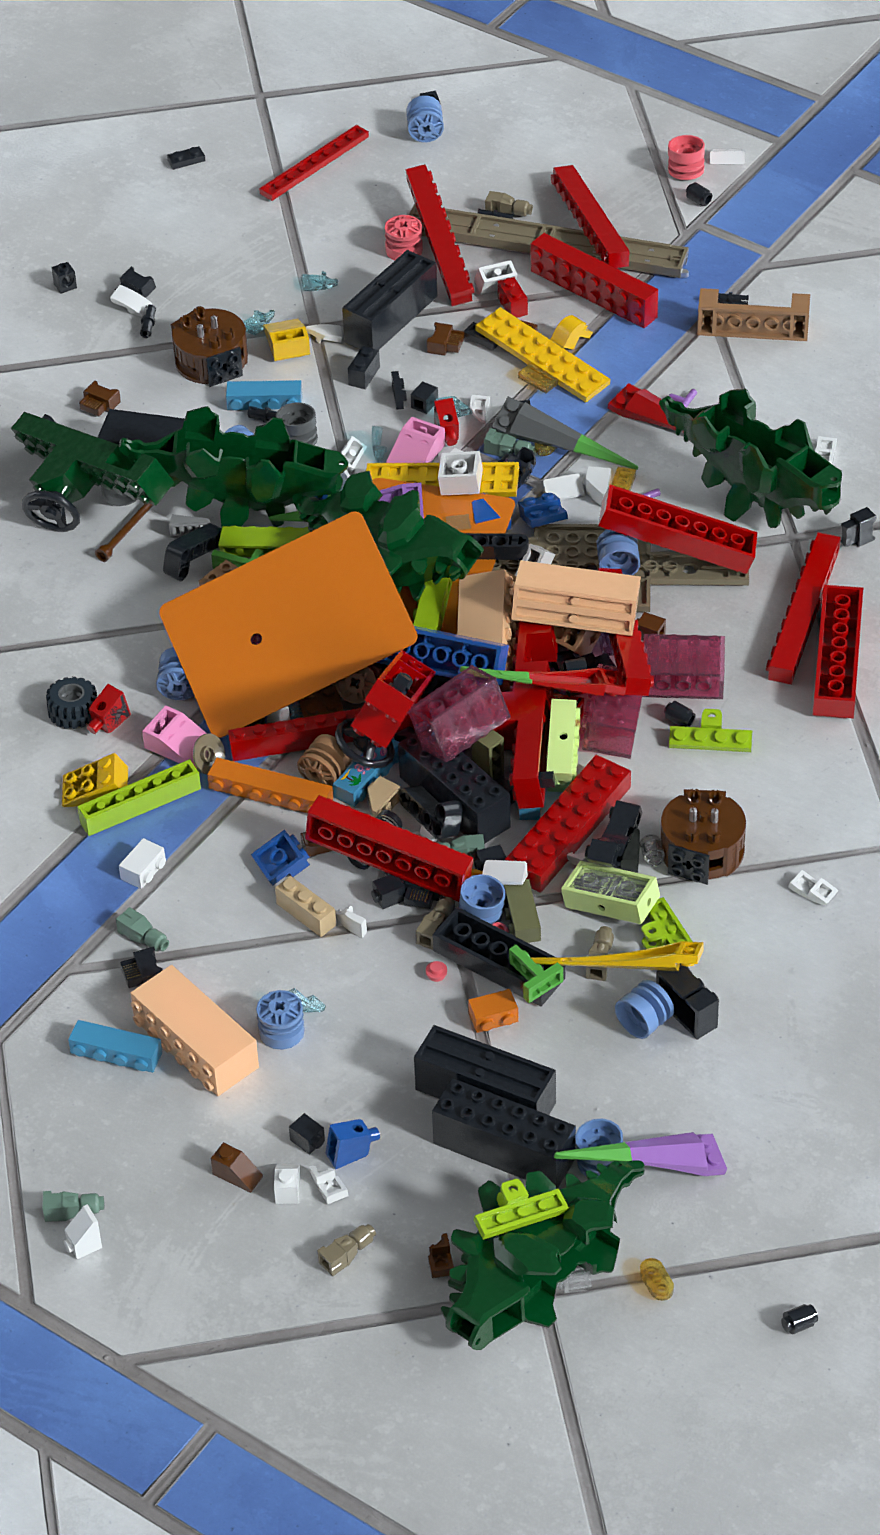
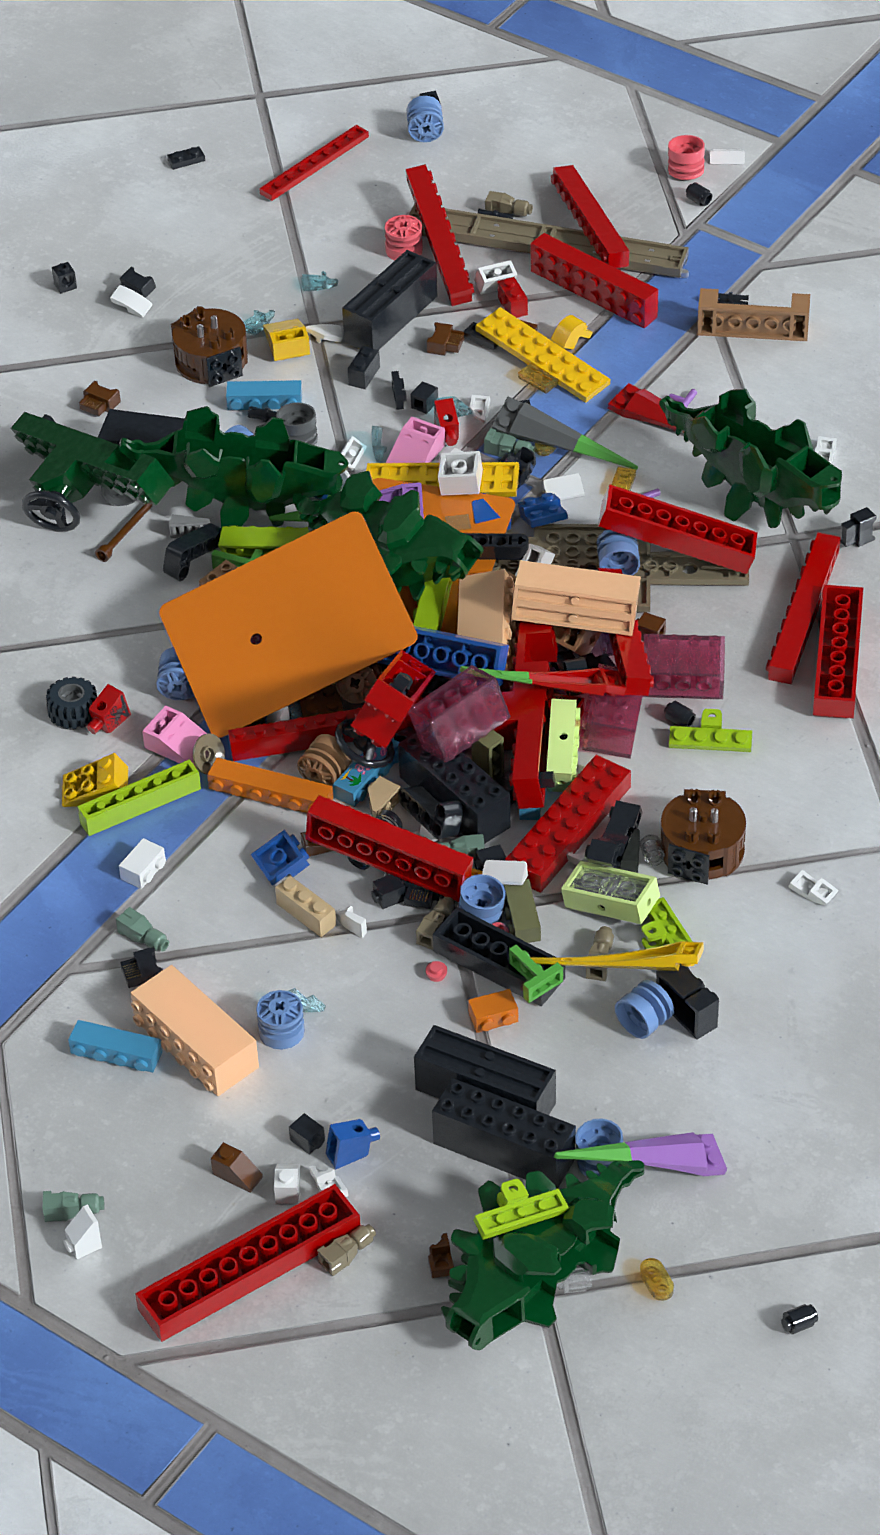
(148, 321): black pin -> none
(246, 1263): none -> red brick
(597, 482): white slope -> none

